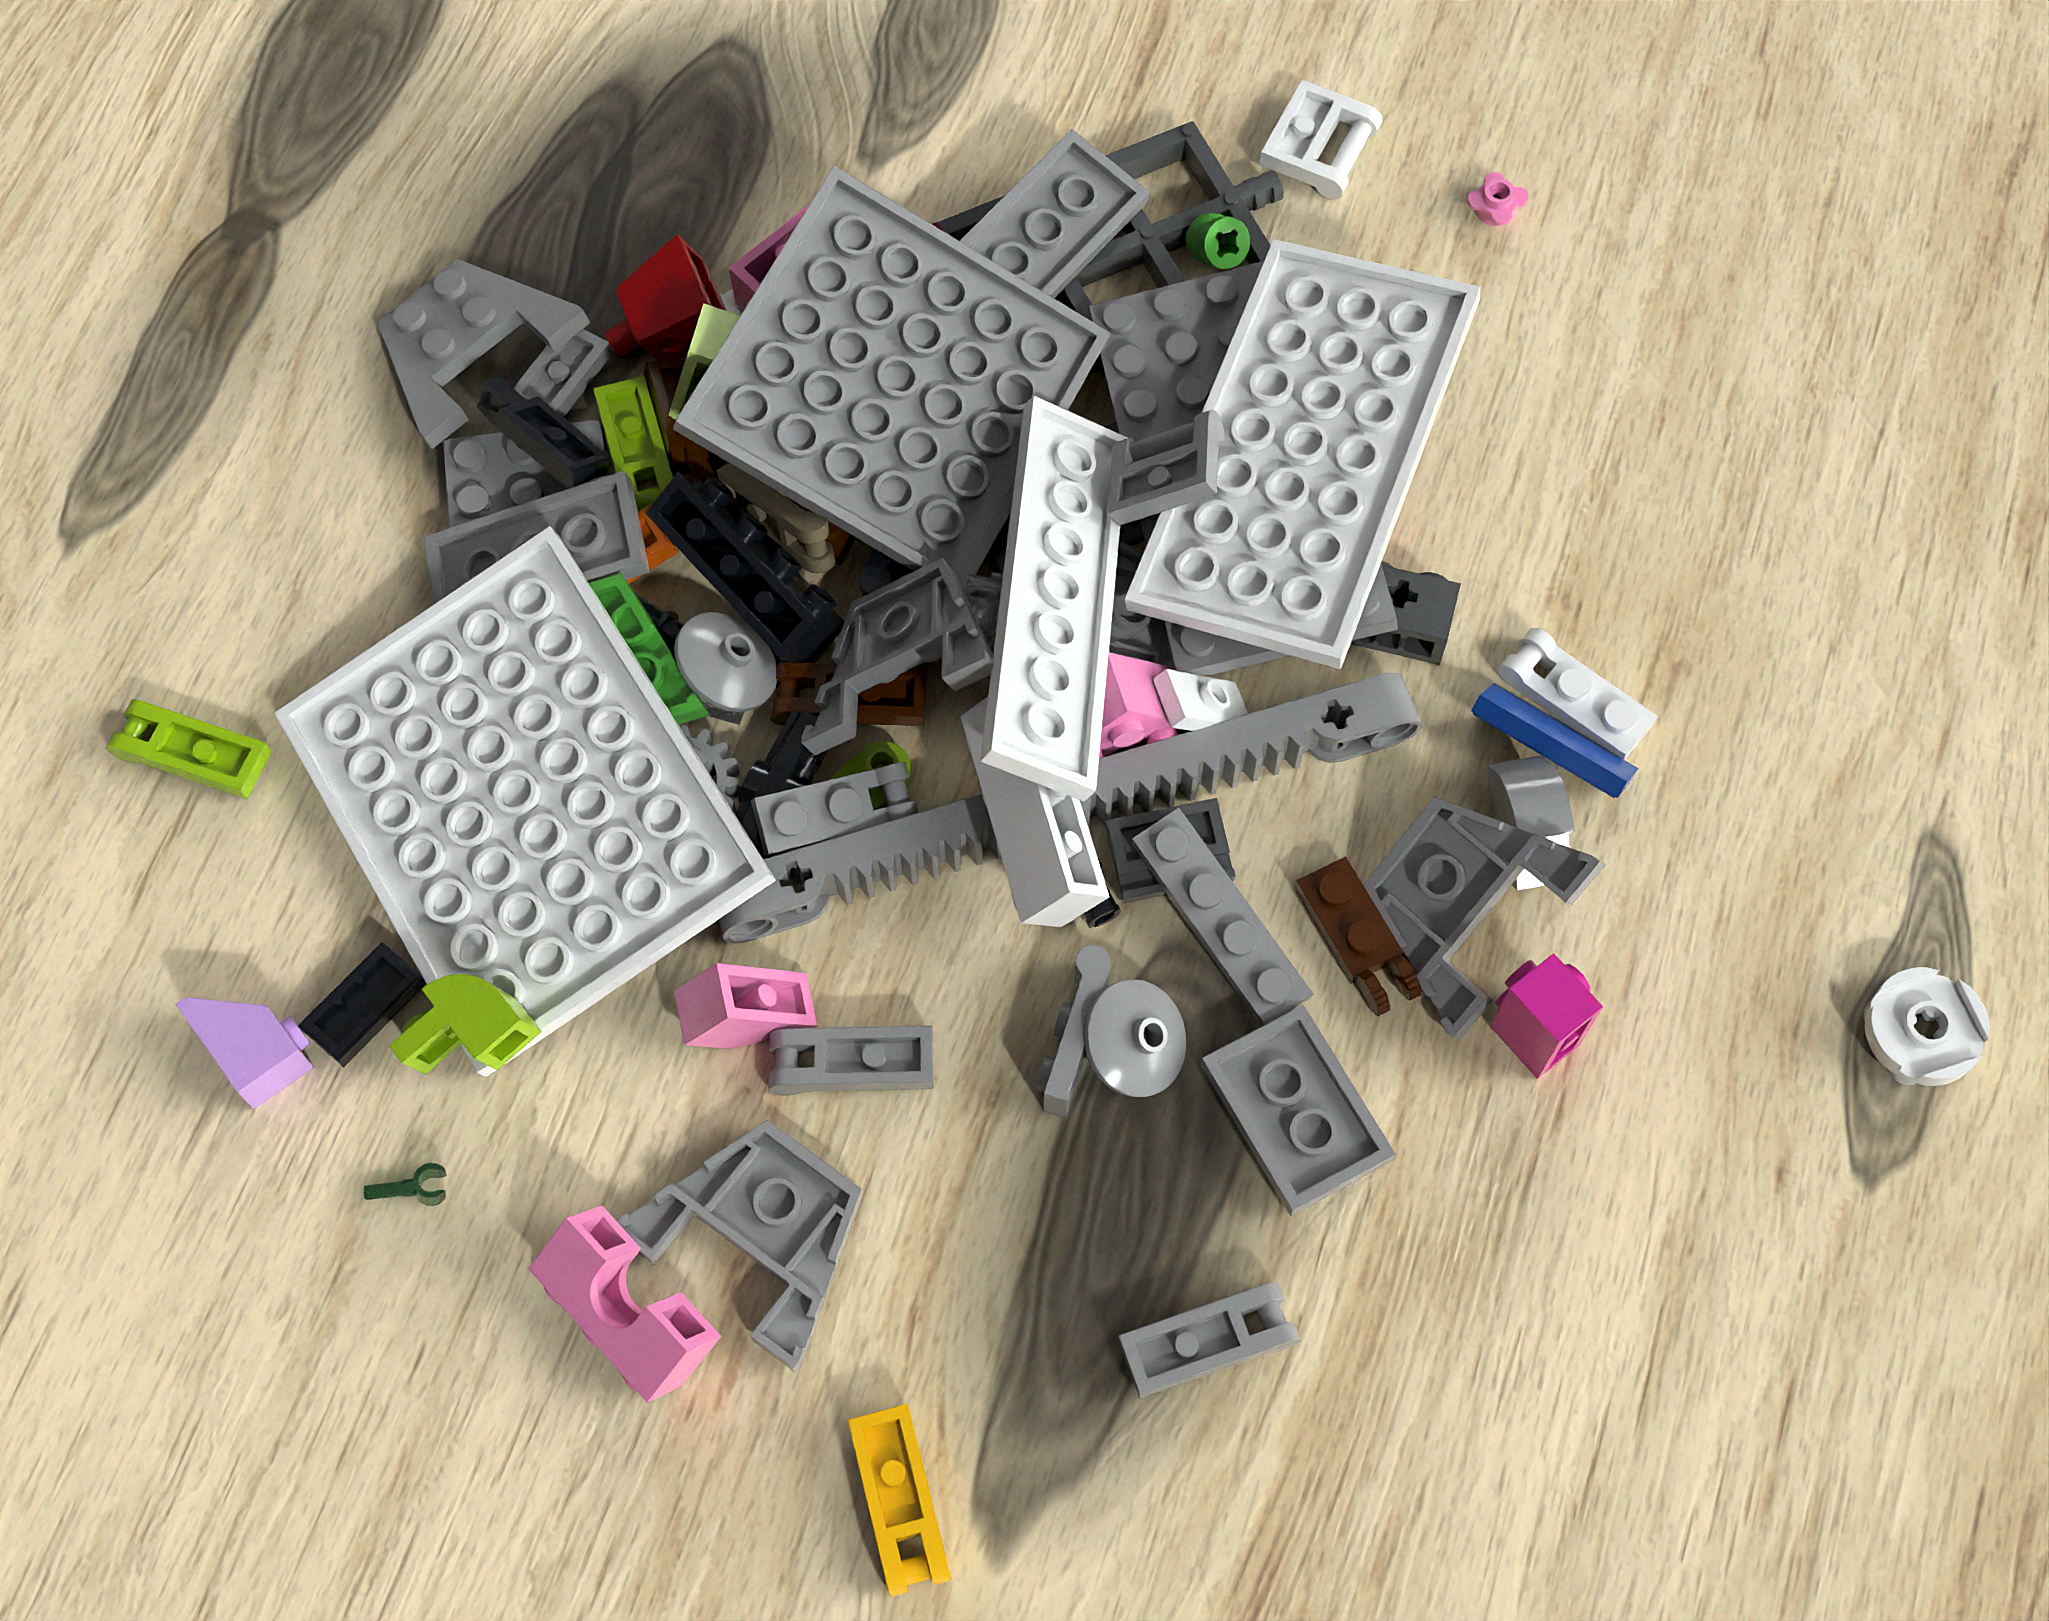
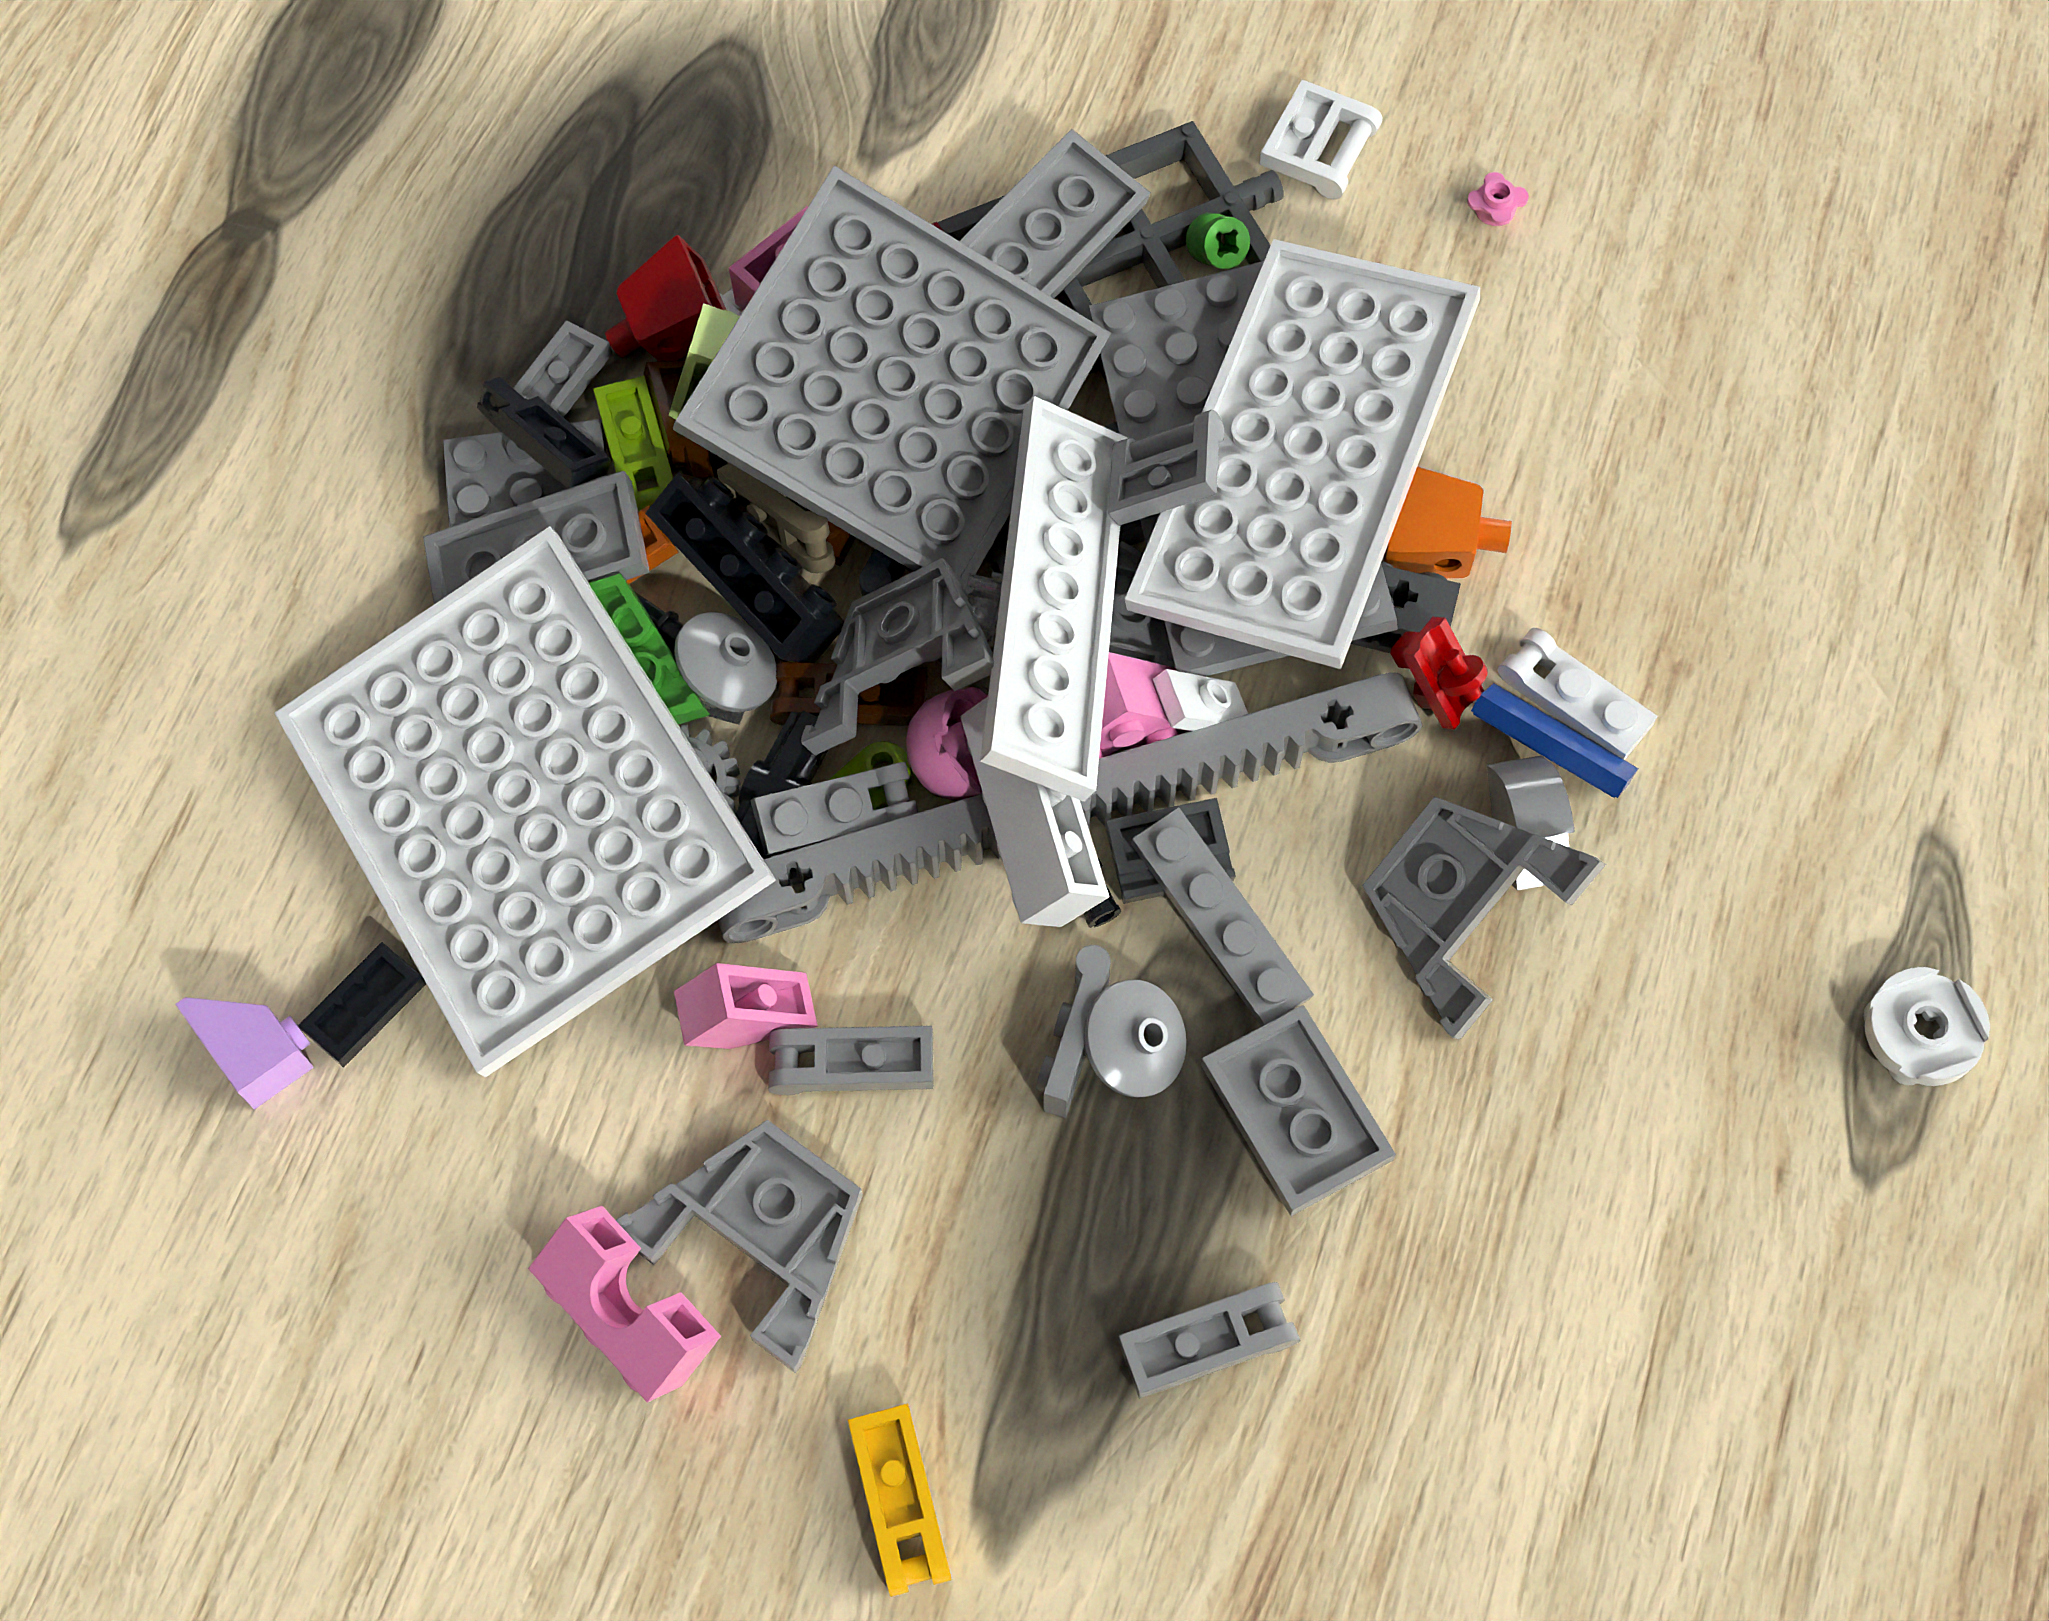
(190, 749): lime plate -> none
(411, 1187): clear green hand -> none
(453, 325): light grey wing -> none
(465, 1013): lime brick -> none
(939, 745): none -> bright pink cylinder
(1356, 933): reddish brown hinge -> none
(1443, 527): none -> orange torso
(1443, 673): none -> red hips
(1545, 1013): dark pink brick -> none

